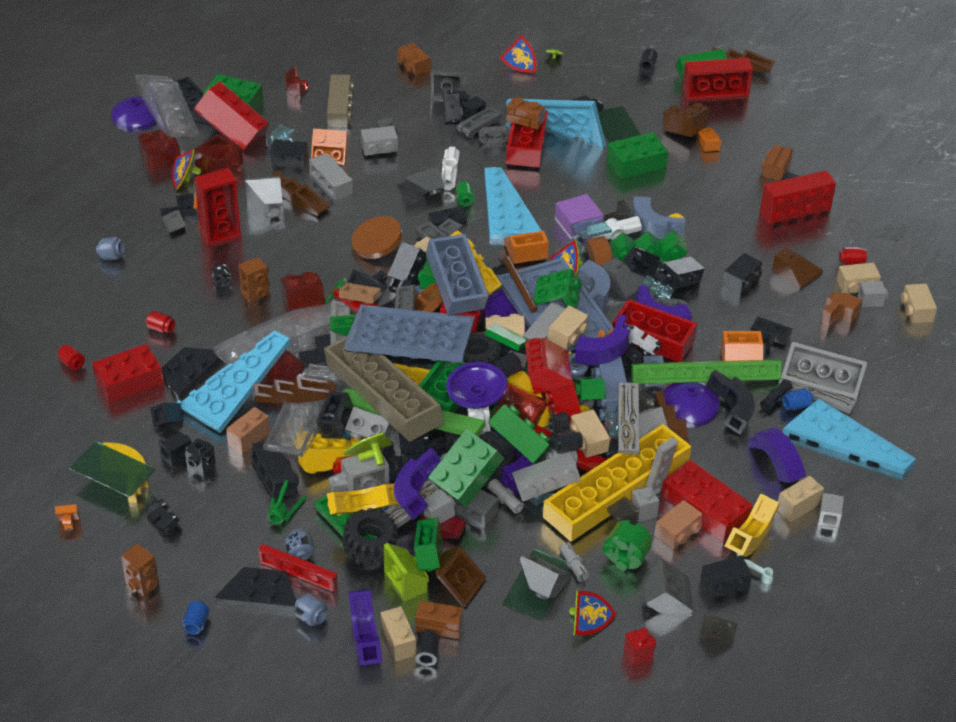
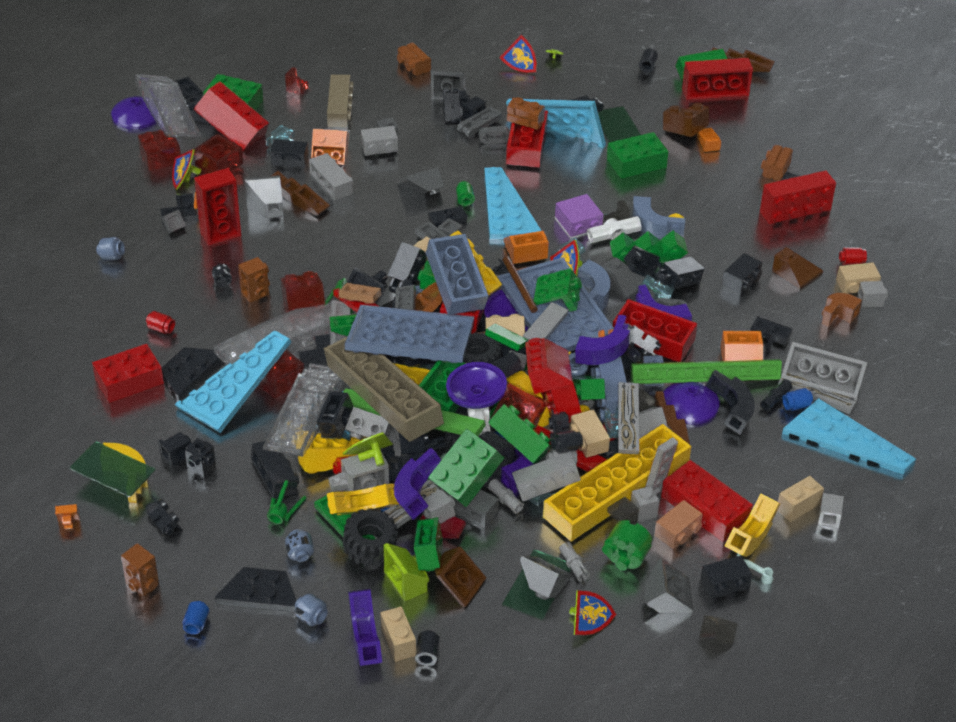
(71, 357): red brick -> none
(166, 413): black panel -> none
(248, 430): nougat brick -> none
(292, 392): reddish brown slope -> none
(298, 567): red tile -> none
(377, 237): dark orange piece -> none
(440, 618): dark orange brick -> none
(450, 167): white piece -> none
(568, 327): tan brick -> none
(591, 228): clear light blue piece -> none
(598, 250): dark orange brick -> none
(639, 646): red brick -> none
(782, 453): dark purple arch -> none
(919, 303): tan brick -> none

